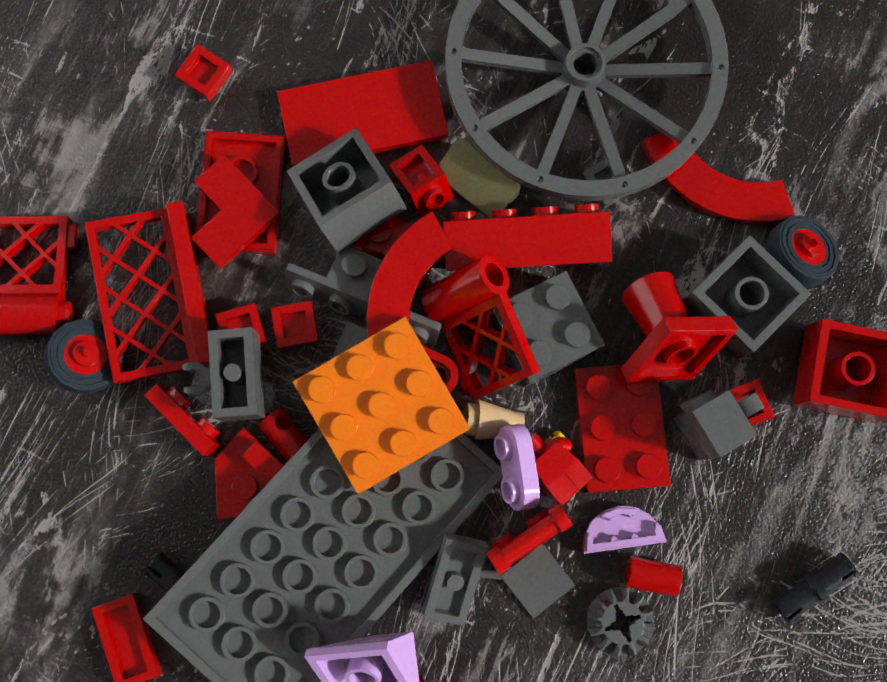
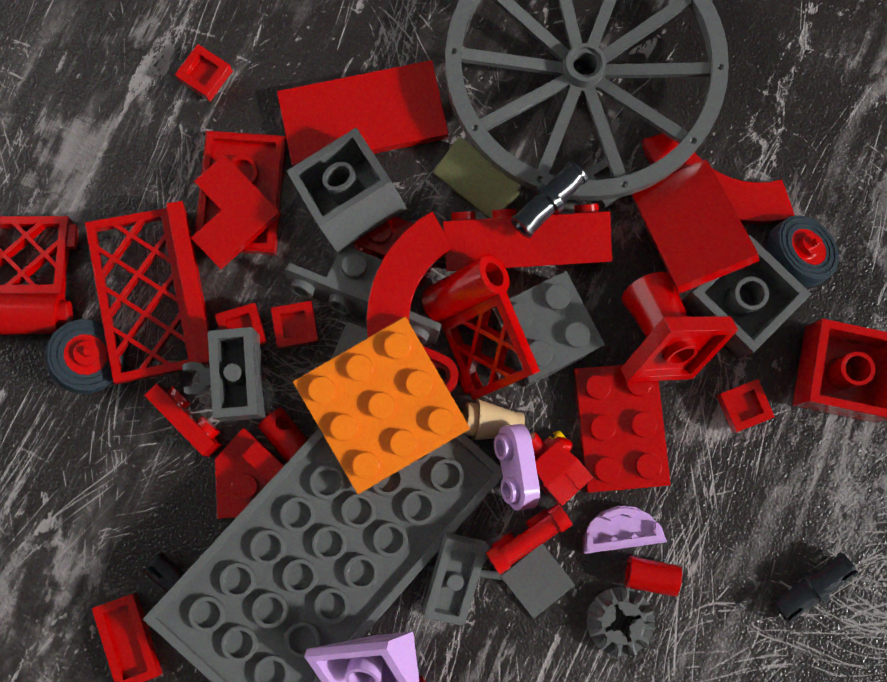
(422, 180): red bracket -> none
(549, 199): none -> black pin
(694, 227): none -> red tile
(717, 422): dark grey brick -> none

